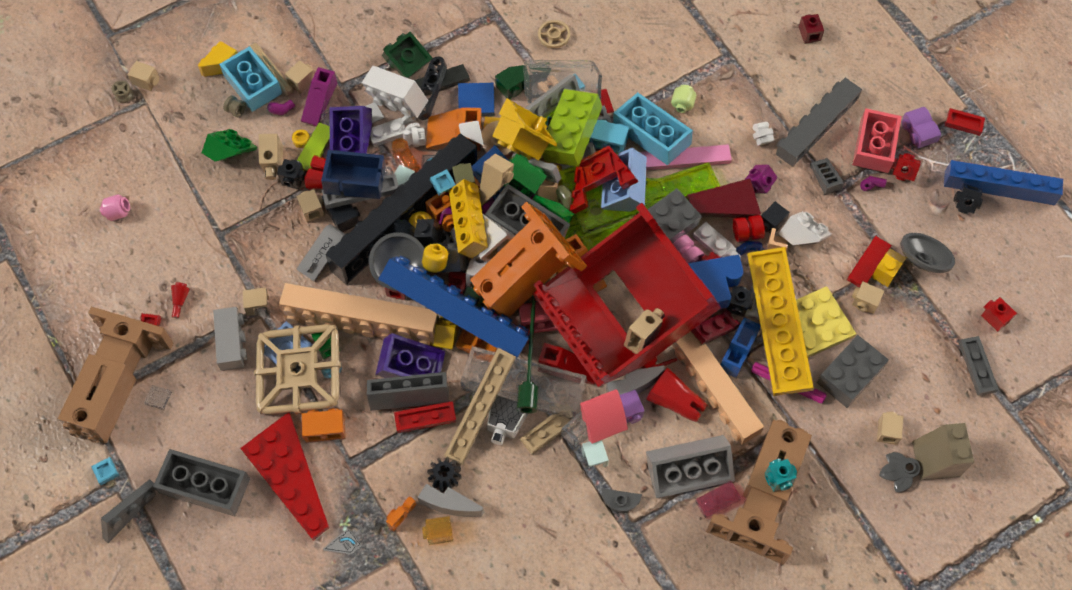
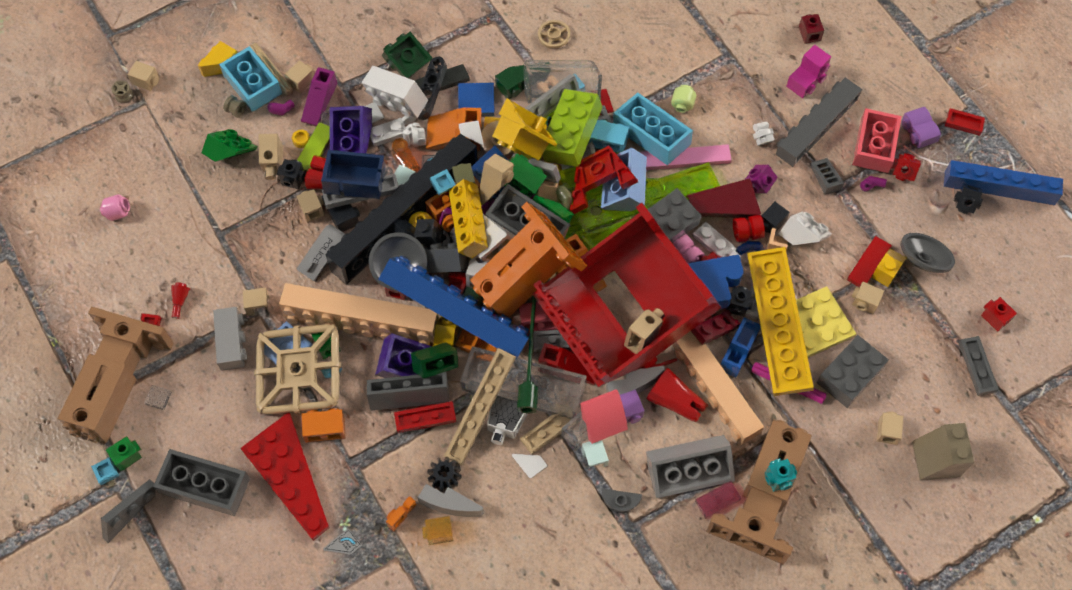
(124, 453): none -> green brick
(434, 360): none -> dark green brick
(435, 258): yellow head -> none
(530, 463): none -> white sticker
(550, 337): none -> light grey plate
(810, 72): none -> dark pink brick
(897, 471): dark grey plate -> none

